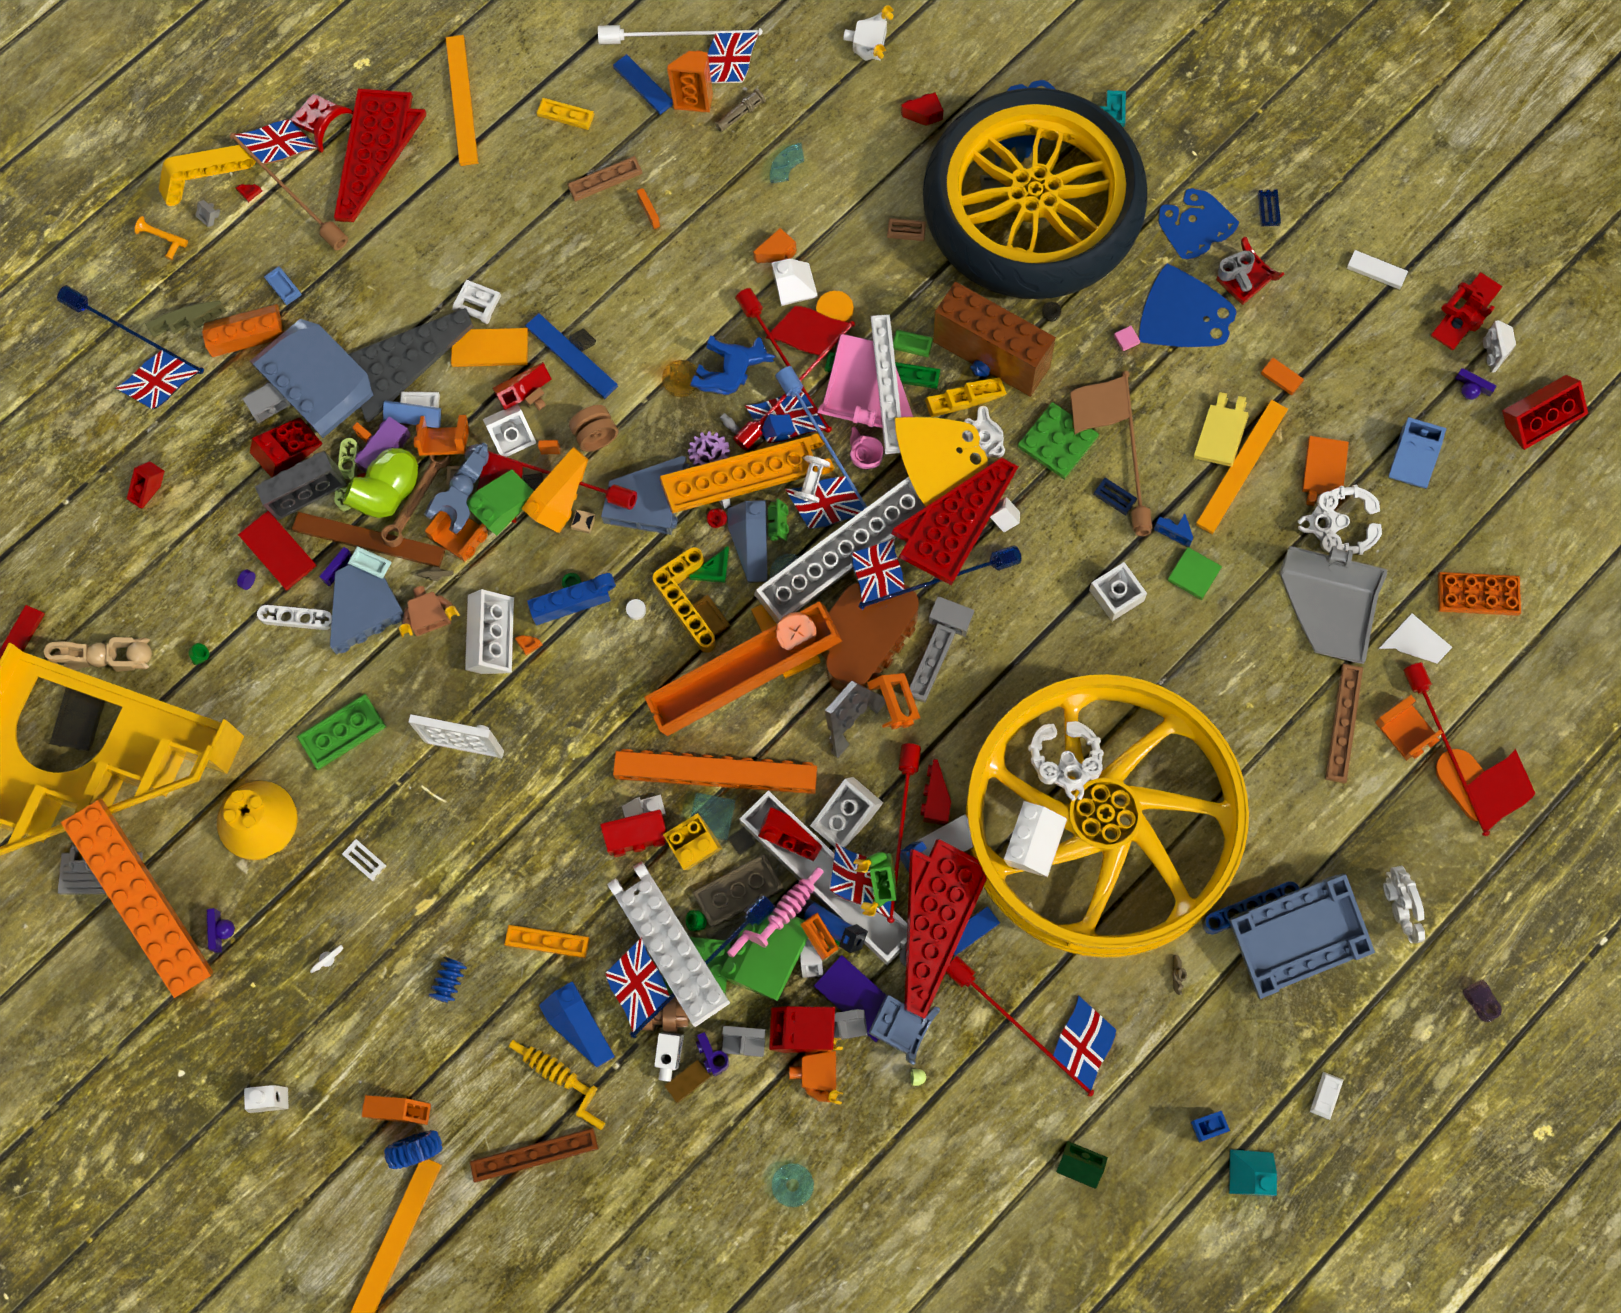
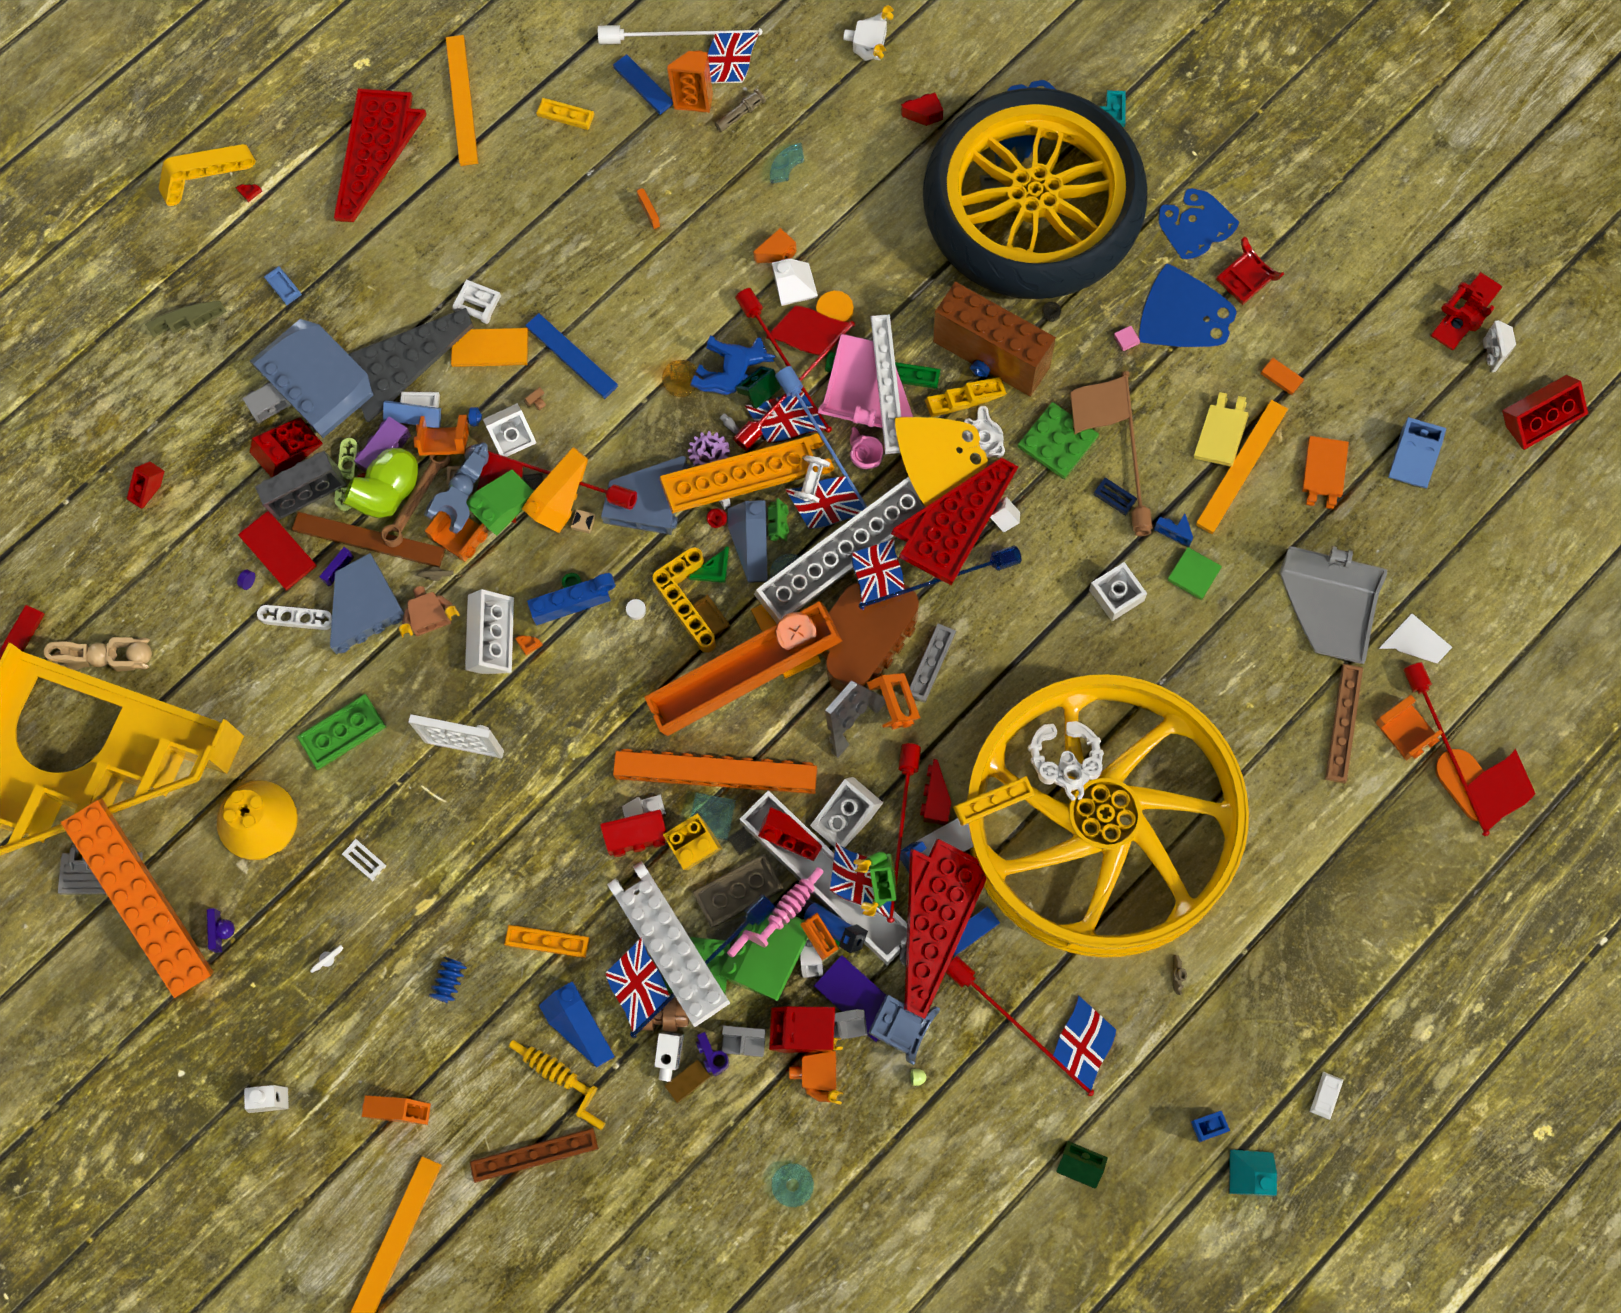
(77, 720): clear smoke piece -> none
(142, 226): light orange piece -> none
(157, 376): flag -> none
(198, 653): green tile -> none
(206, 213): light grey tile -> none
(242, 330): orange slope -> none
(278, 143): flag -> none
(316, 116): red piece -> none
(361, 432): orange tile -> none
(369, 562): light aqua tile -> none
(413, 1149): blue gear -> none
(474, 416): none -> blue tile
(521, 386): red slope -> none
(549, 447): orange tile -> none
(582, 340): clear smoke tile -> none
(593, 428): medium nougat wheel -> none
(604, 178): medium nougat tile -> none
(695, 920): green tile -> none
(759, 386): none -> dark green panel
(778, 425): blue tile -> none
(906, 232): medium nougat tile -> none
(912, 343): bright green tile -> none
(951, 615): light grey panel -> none
(993, 800): none -> yellow tile
(1035, 839): white slope -> none
(1222, 917): blue beam -> none
(1238, 270): light grey beam -> none
(1268, 194): clear blue tile -> none
(1301, 934): sand blue slope -> none
(1335, 521): white piece -> none
(1377, 269): white tile -> none
(1405, 896): white piece -> none
(1474, 385): dark purple tile -> none
(1479, 593): orange tile -> none
(1481, 998): piece -> none

